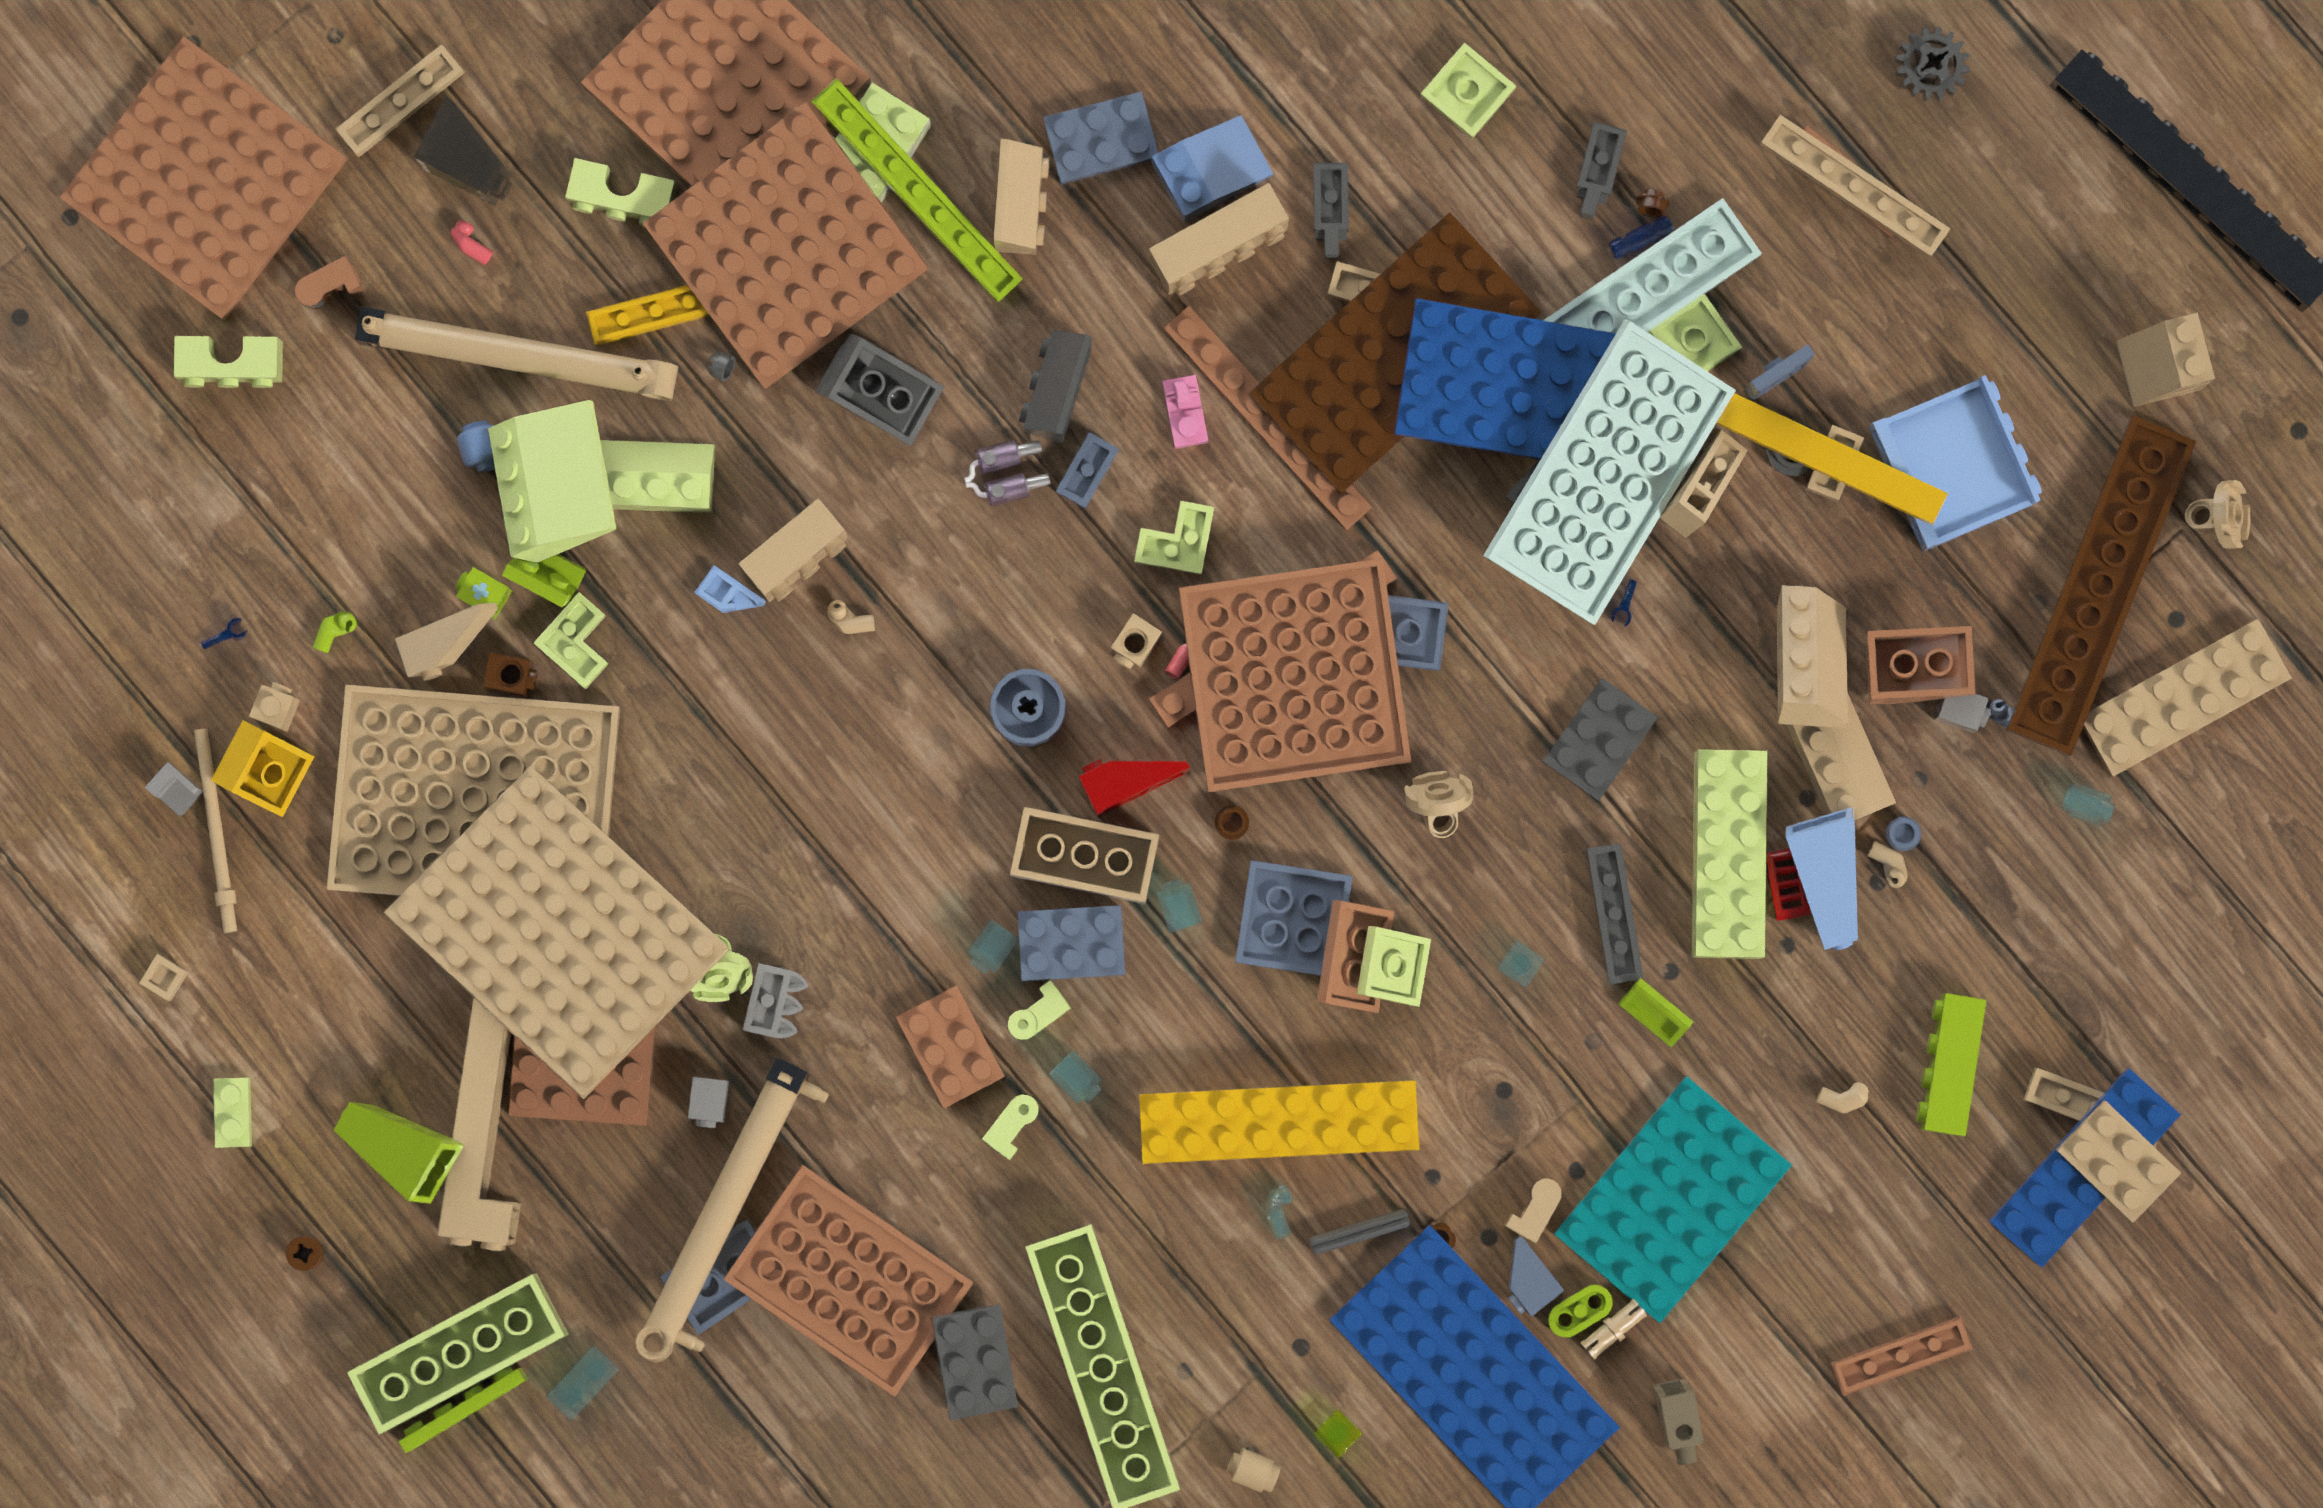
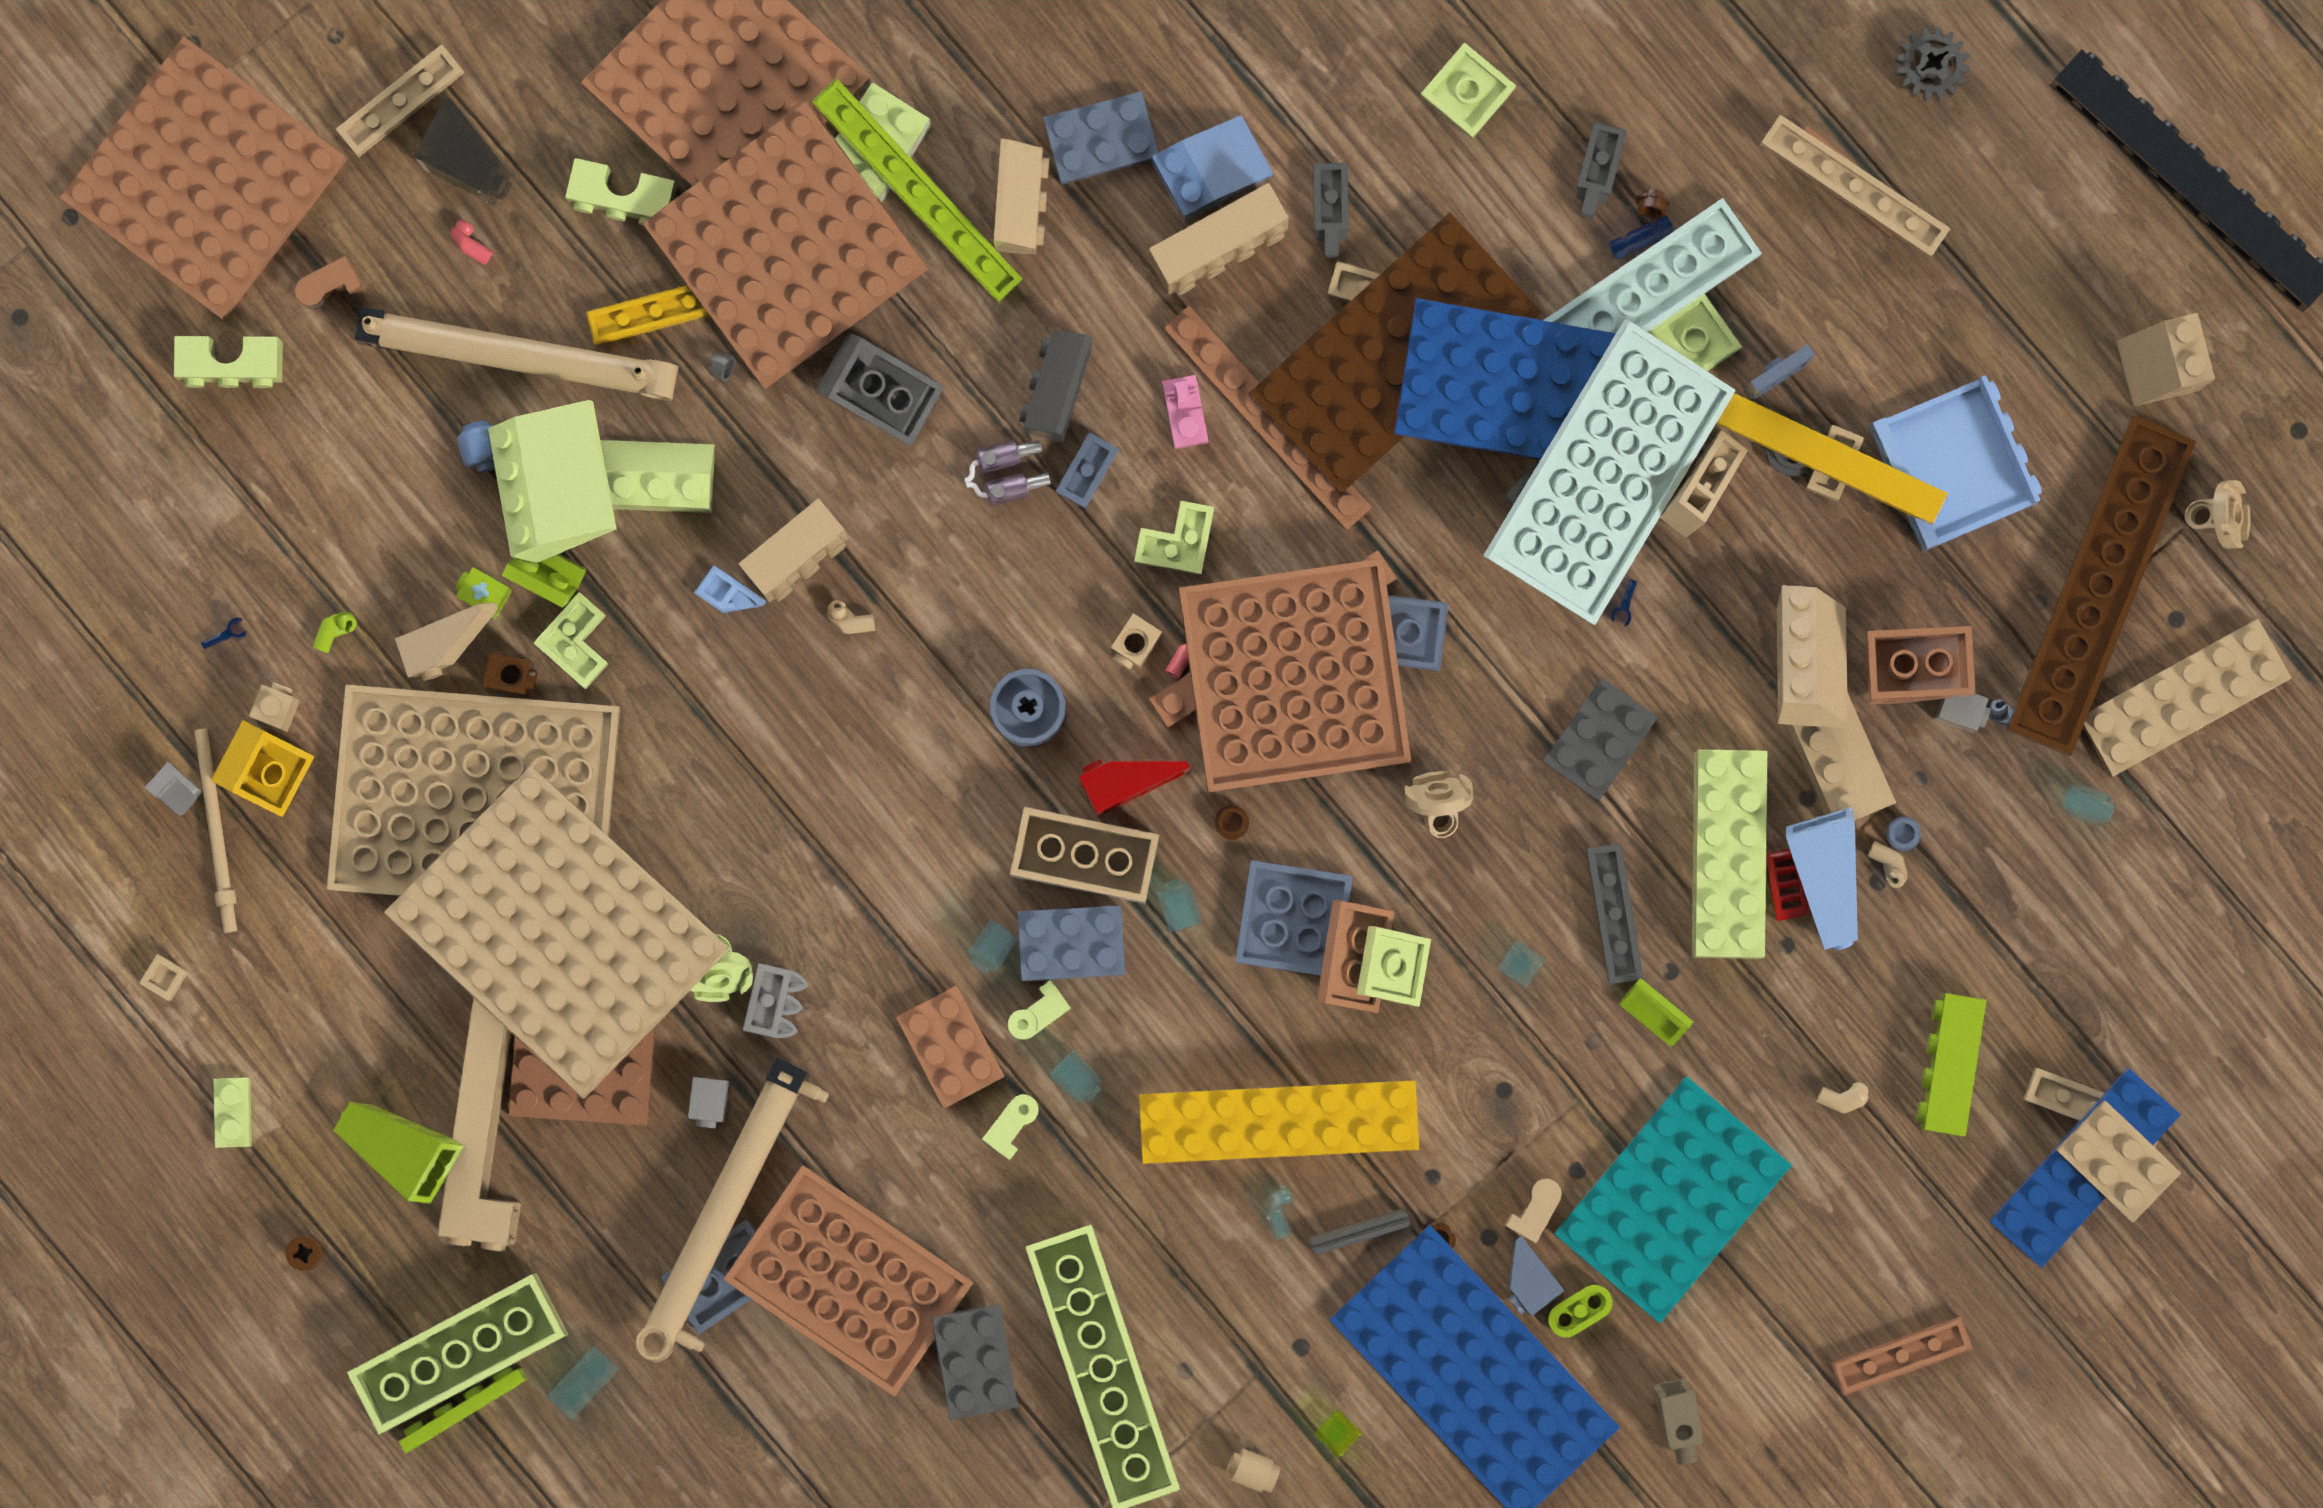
(1613, 1329): tan pin -> none

